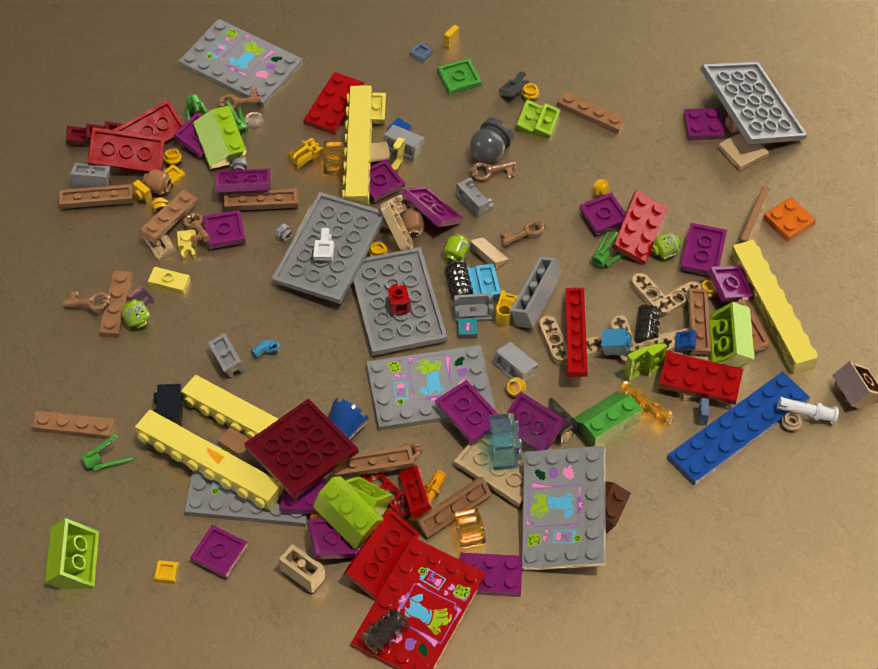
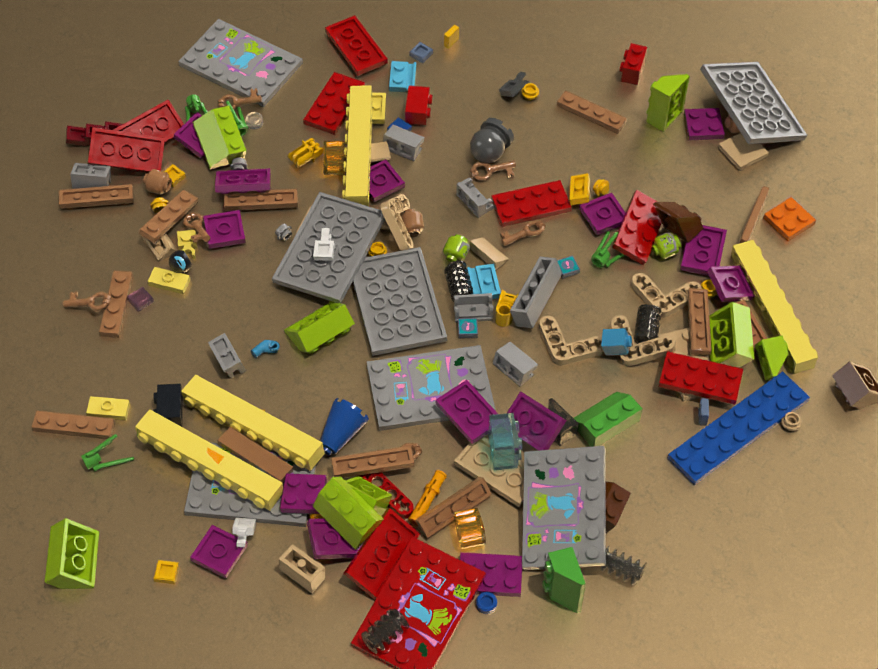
(108, 408): none -> light yellow plate
(135, 313): lime head -> none
(142, 192): yellow plate -> none
(172, 156): yellow plate -> none
(179, 262): none -> black piece
(243, 527): none -> white plate
(301, 448): dark red plate -> none
(320, 327): none -> lime slope
(356, 45): none -> red plate
(399, 146): light yellow piece -> none
(399, 296): red brick -> none
(402, 76): none -> medium azure plate
(415, 491): red plate -> none
(418, 104): none -> red brick
(431, 206): magenta plate -> none
(459, 76): bright green tile -> none
(486, 603): none -> blue tile
(516, 385): yellow plate -> none
(531, 203): none -> red plate
(537, 119): lime slope -> none
(564, 579): none -> bright green slope
(568, 266): none -> tile
(576, 332): red plate -> none
(579, 189): none -> yellow plate
(623, 566): none -> clear smoke piece
(633, 64): none -> red brick
(646, 360): lime slope -> none
(648, 404): clear yellow plate -> none
(667, 100): none -> lime slope
(679, 220): none -> reddish brown slope
(685, 340): blue tile -> none
(771, 355): none -> lime slope
(817, 411): white pin -> none

